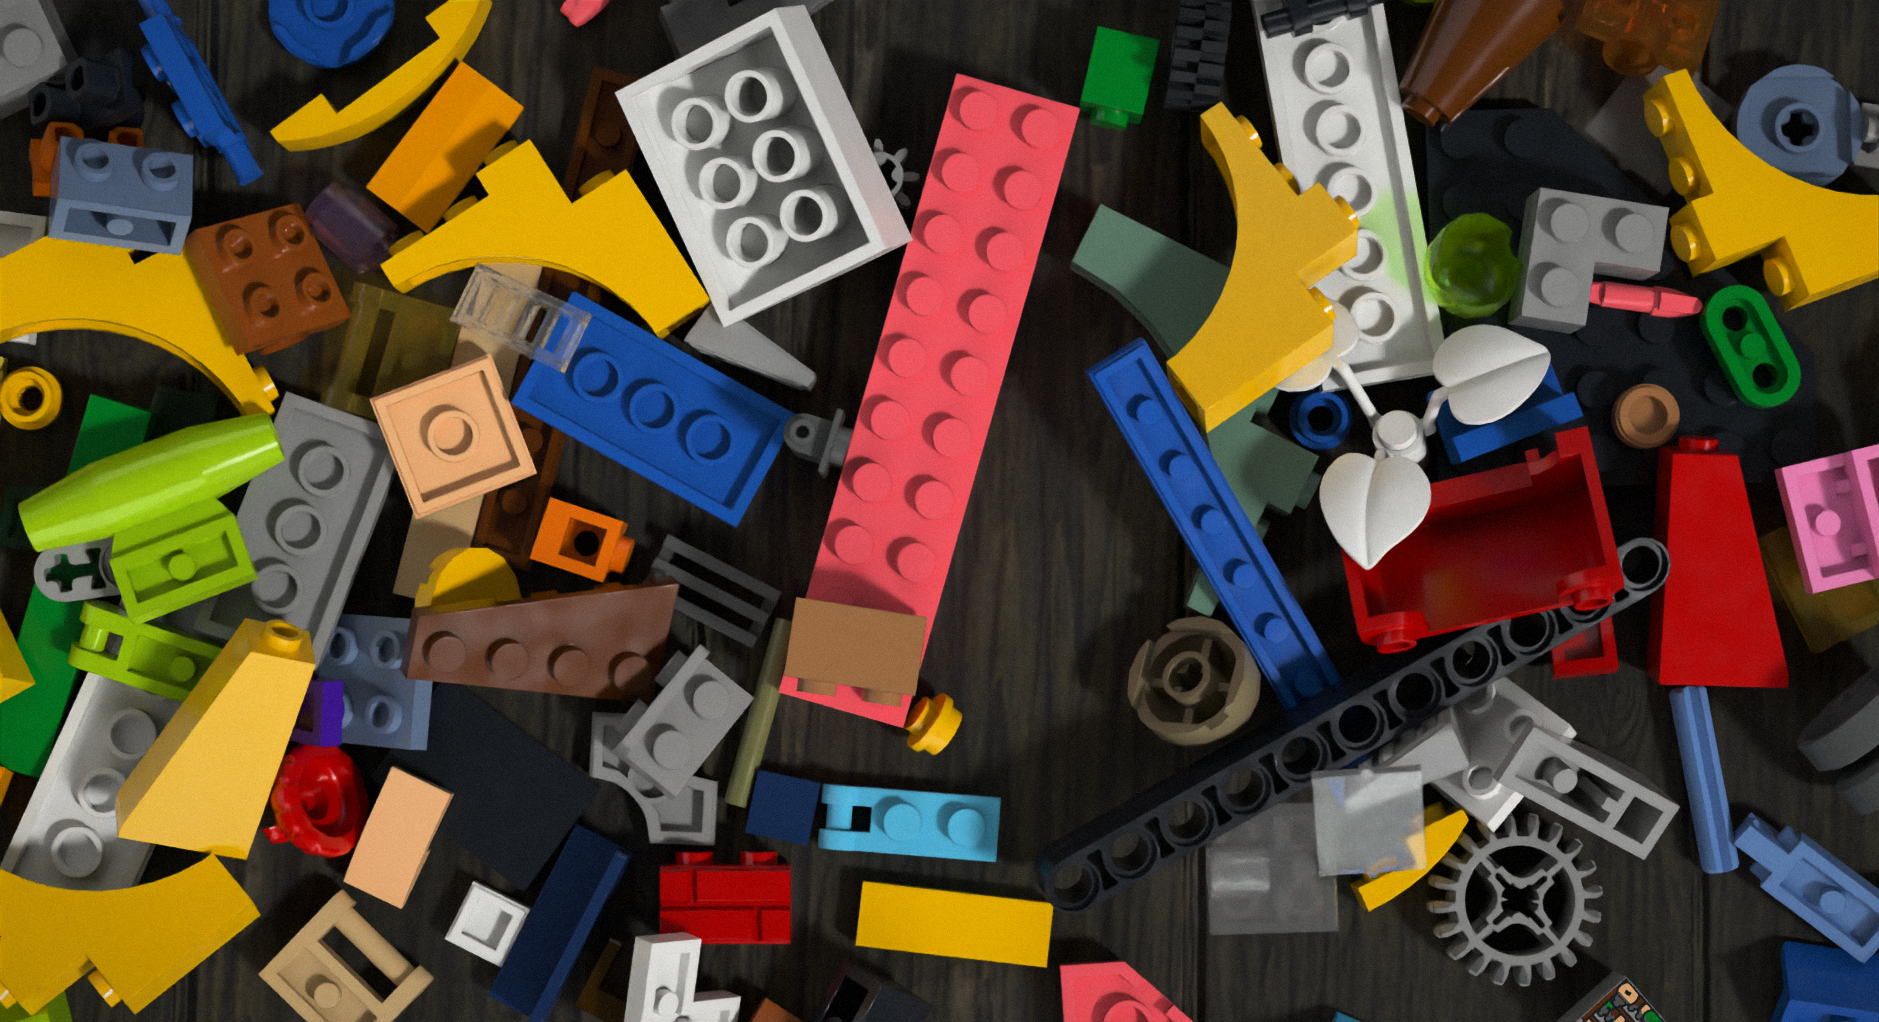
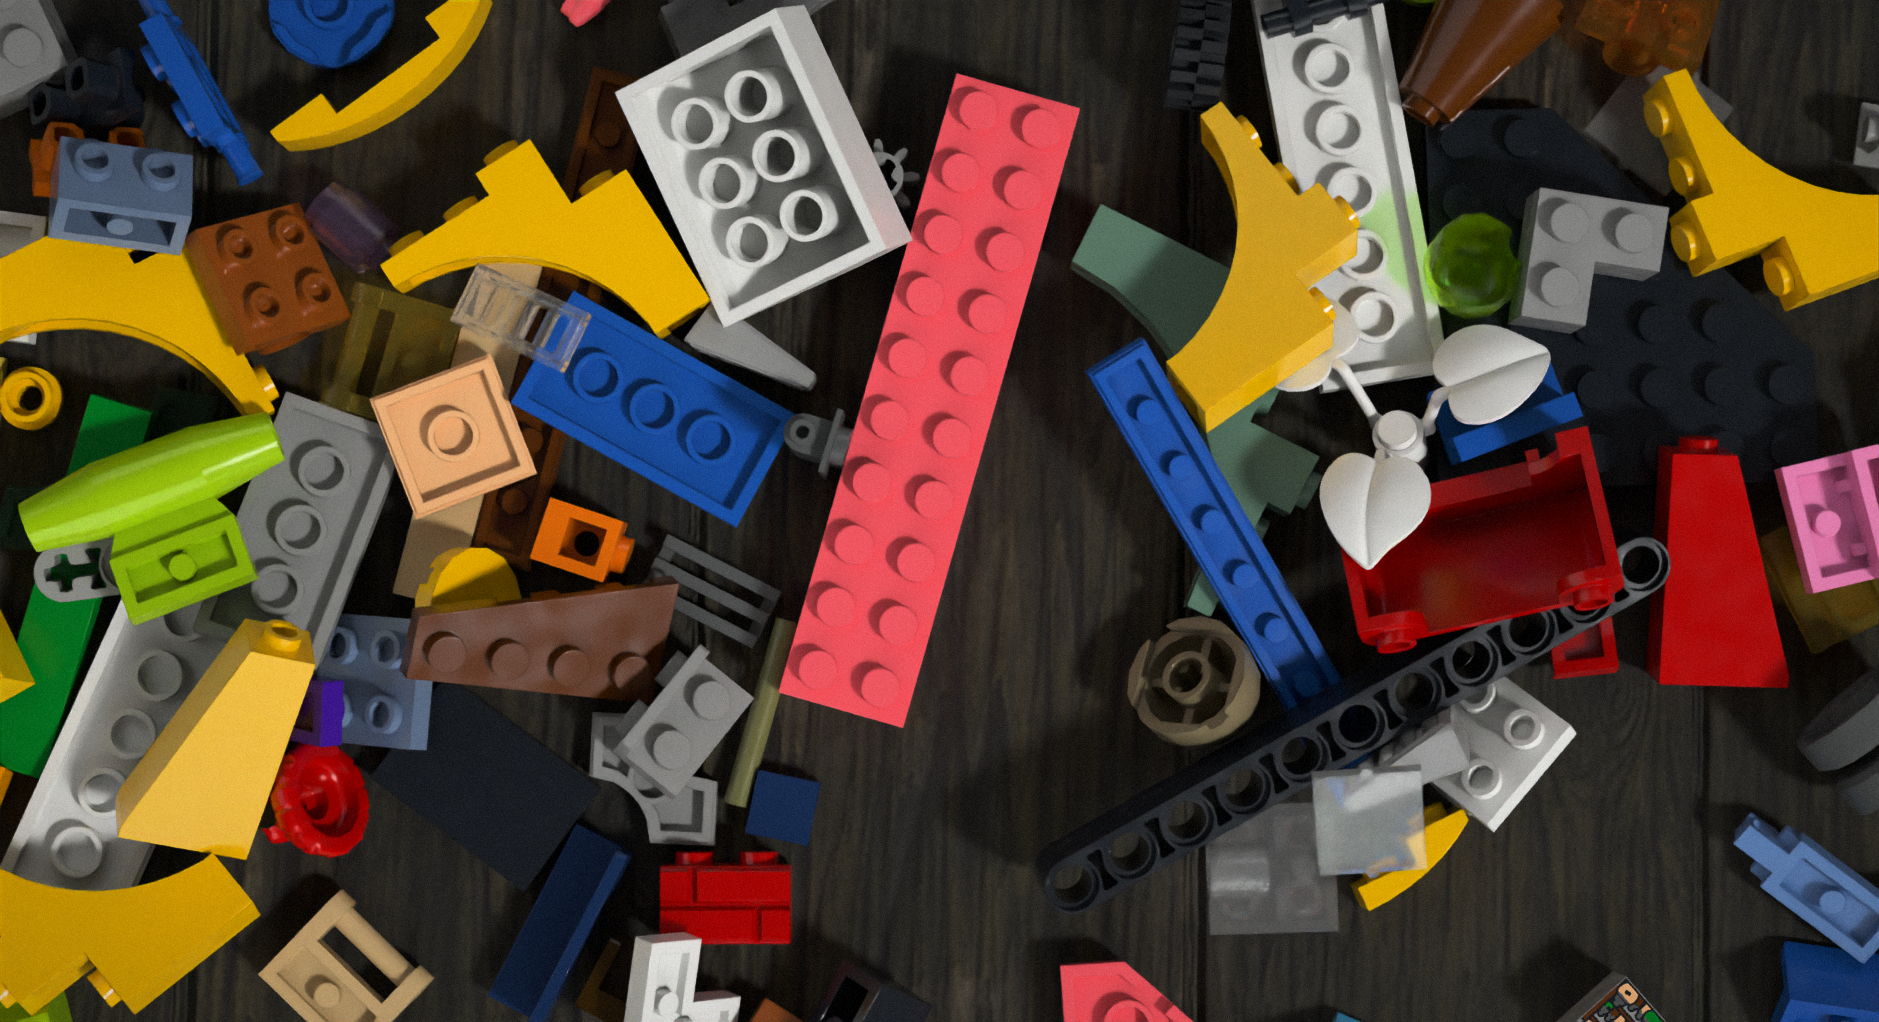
(150, 655): lime plate -> none
(397, 836): light nougat slope -> none
(445, 147): light orange piece -> none
(488, 923): white tile -> none
(855, 649): medium nougat brick -> none
(912, 822): medium azure plate -> none
(932, 724): yellow plate -> none
(954, 923): yellow tile -> none
(1118, 78): green brick -> none
(1340, 416): blue plate -> none
(1535, 879): light grey gear -> none
(1587, 788): light grey slope -> none
(1645, 416): medium nougat tile -> none
(1656, 301): coral piece -> none
(1704, 779): medium blue axle -> none
(1754, 344): green plate -> none
(1821, 103): sand blue plate -> none

